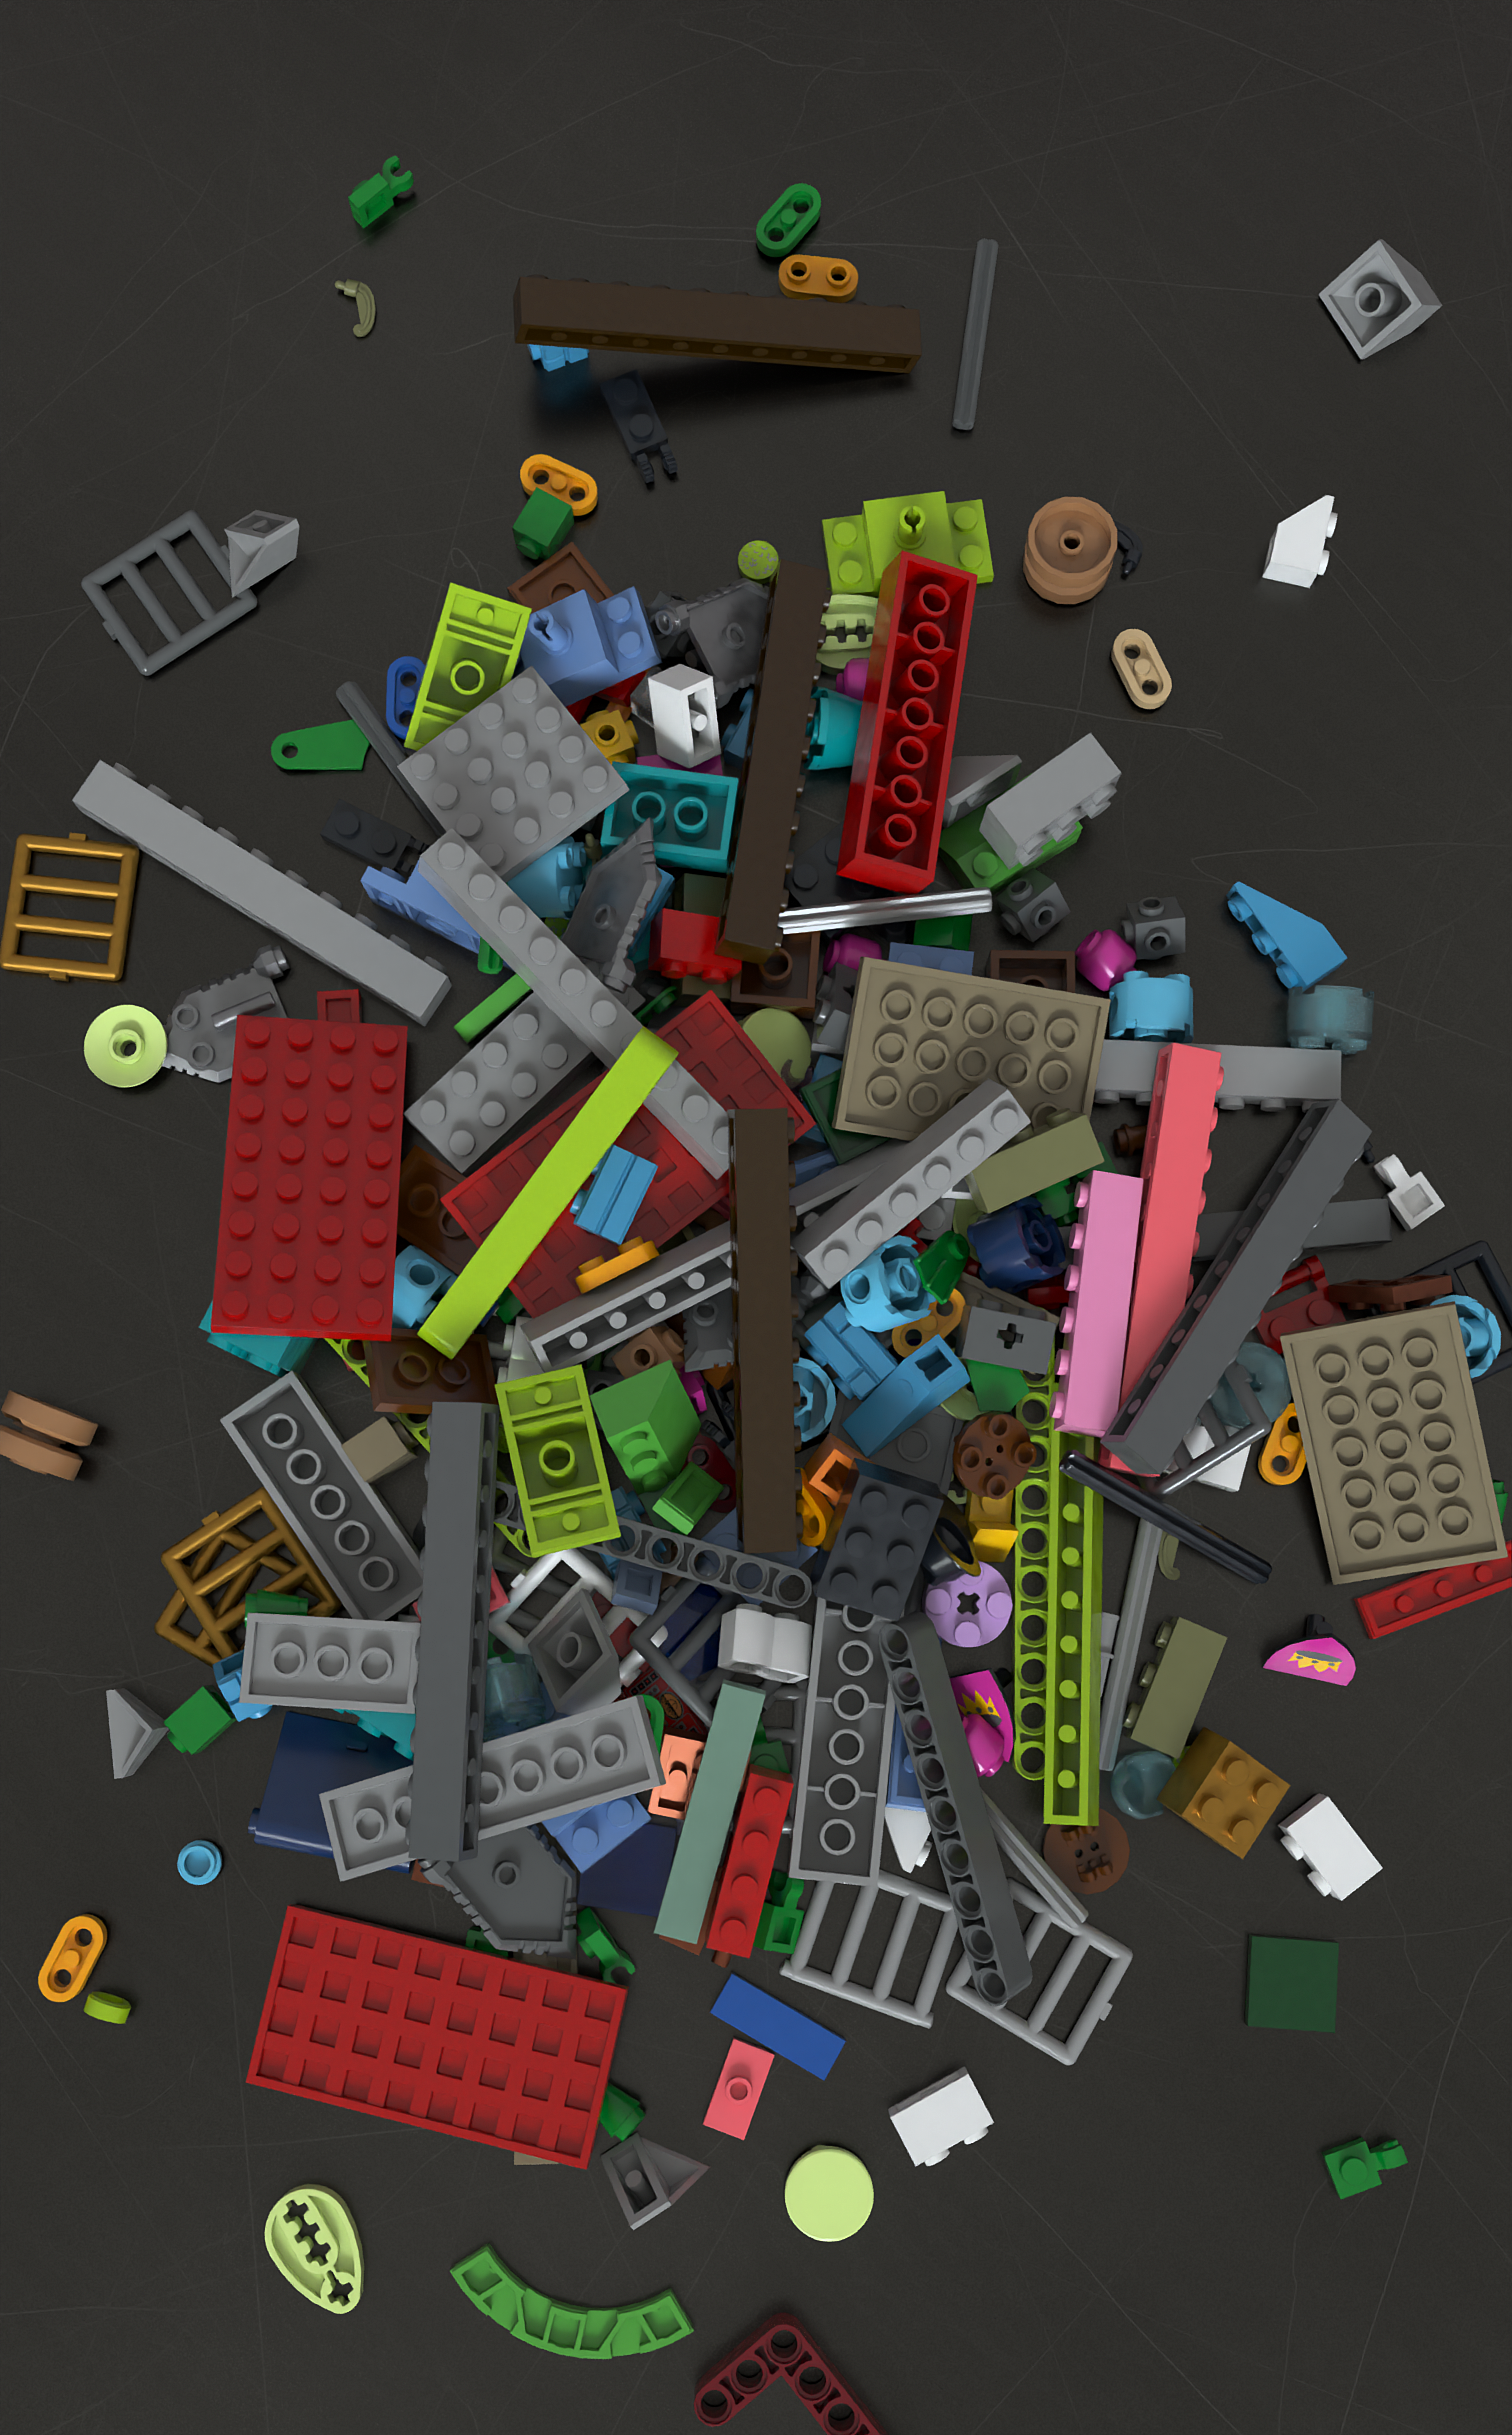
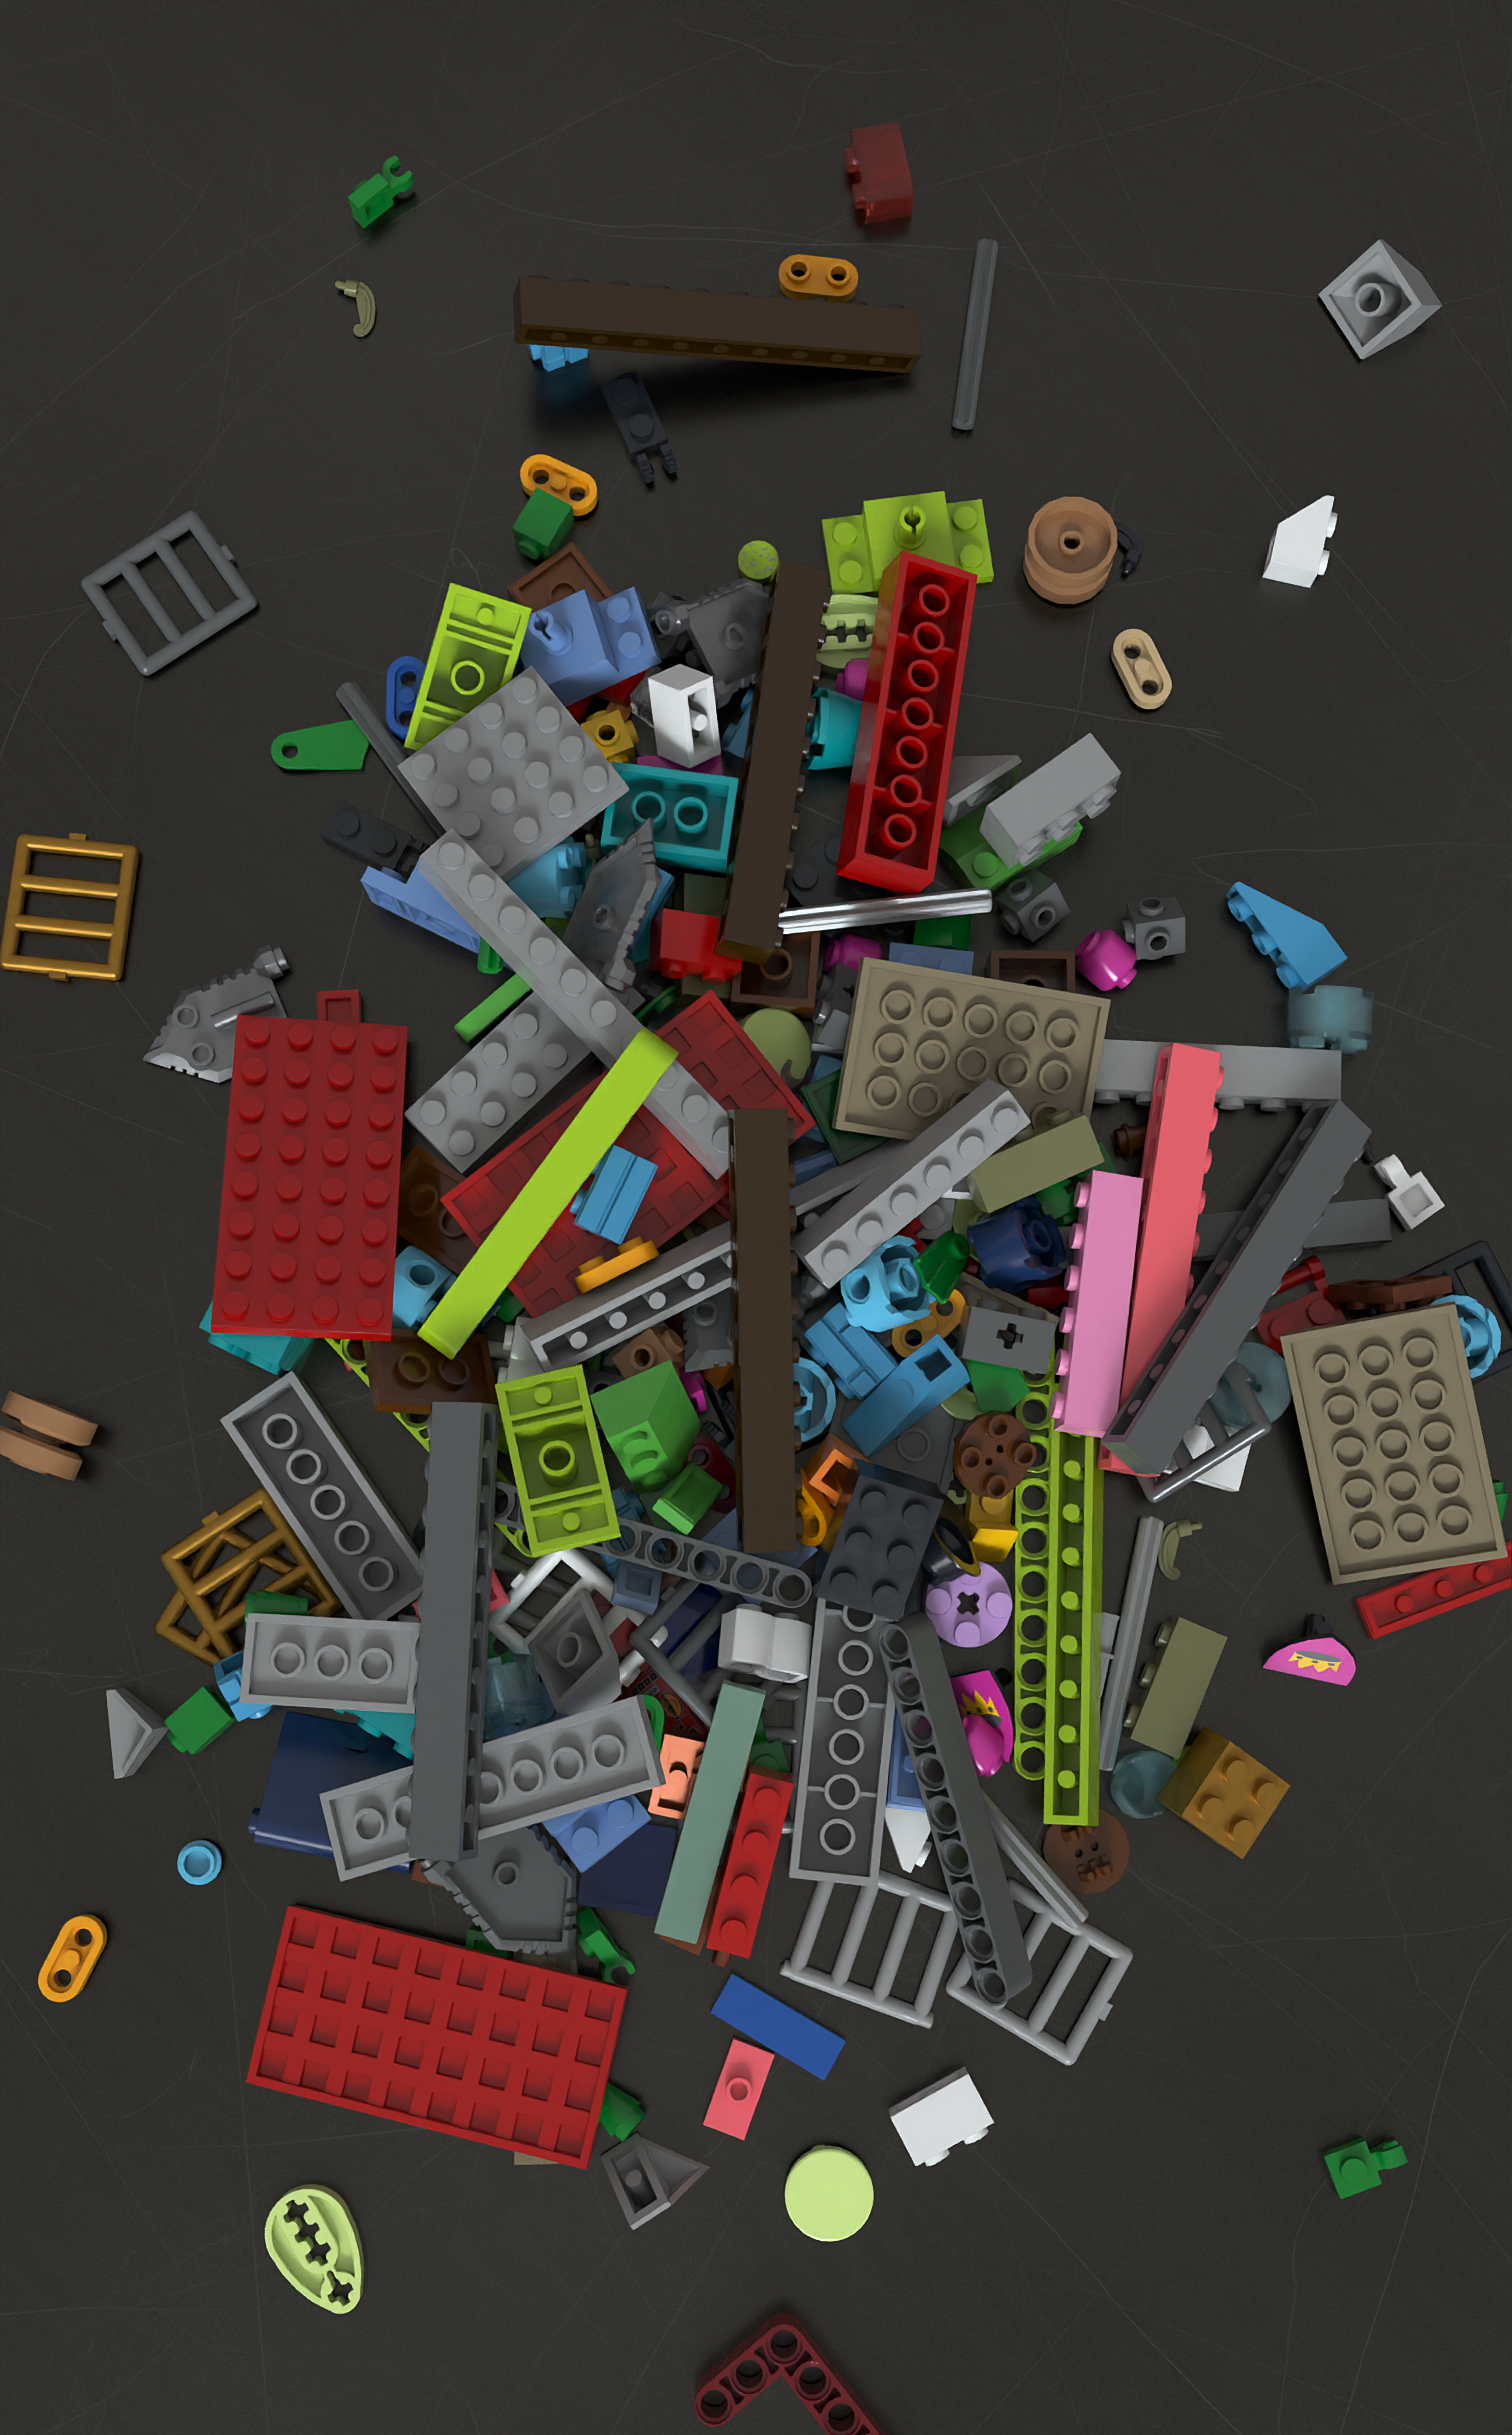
(107, 2007): lime tile -> none
(112, 1033): yellowish green dish -> none
(259, 547): light grey slope -> none
(263, 892): light grey brick -> none
(381, 1450): dark tan brick -> none
(567, 2327): bright green tile -> none
(780, 1920): green plate -> none
(786, 222): green plate -> none
(880, 172): none -> clear red brick
(1151, 1008): medium azure brick -> none
(1165, 1516): black axle -> none
(1285, 1444): light orange plate -> none
(1291, 1983): dark green tile -> none
(1328, 1847): white brick -> none

